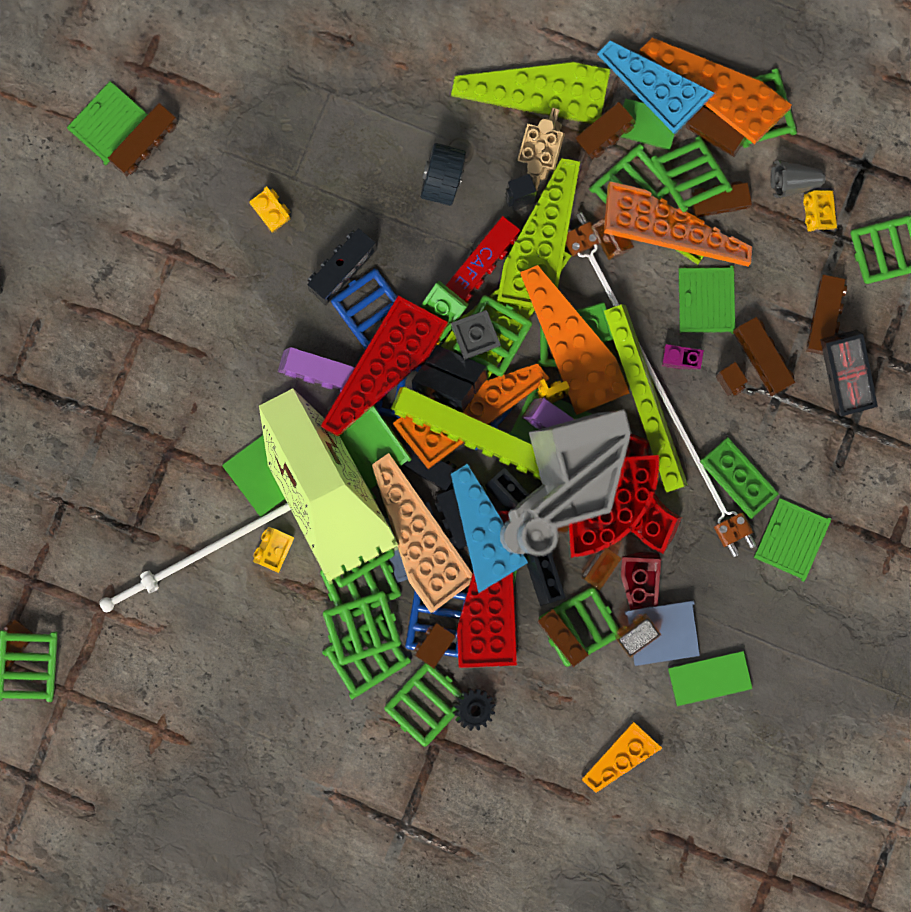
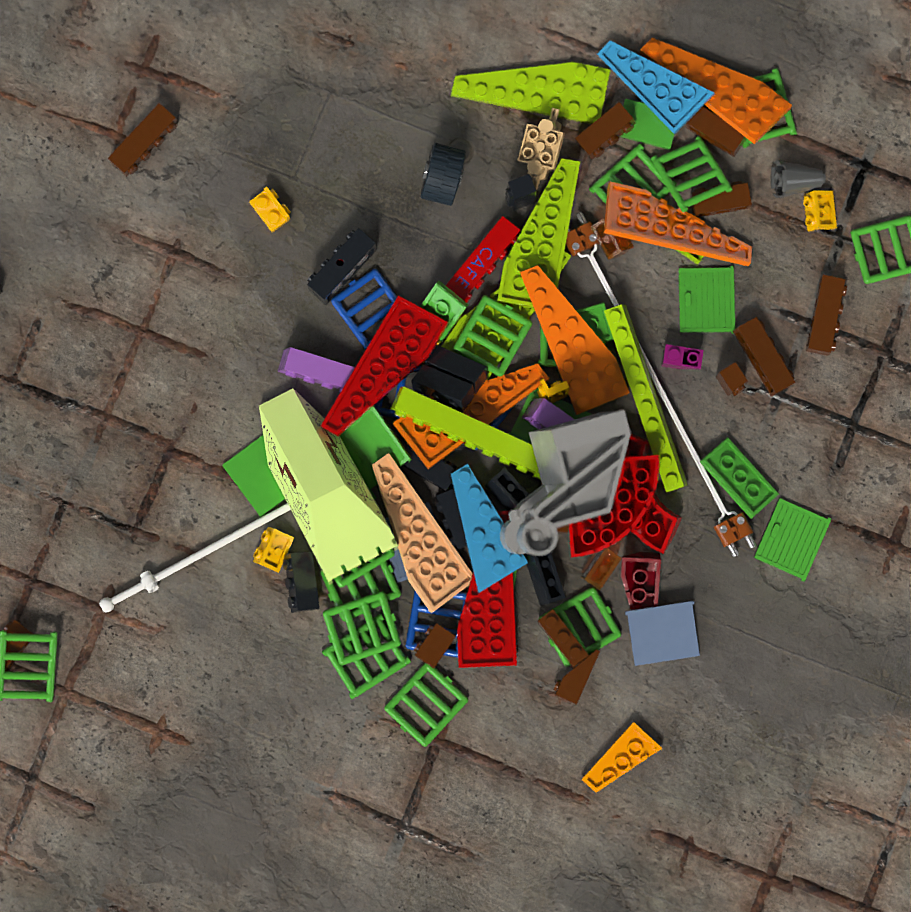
(107, 121): bright green piece -> none
(301, 582): none -> black brick
(464, 705): black gear -> none
(475, 334): dark grey plate -> none
(573, 683): none -> reddish brown slope
(637, 634): brick -> none
(710, 678): bright green tile -> none
(849, 372): brick -> none

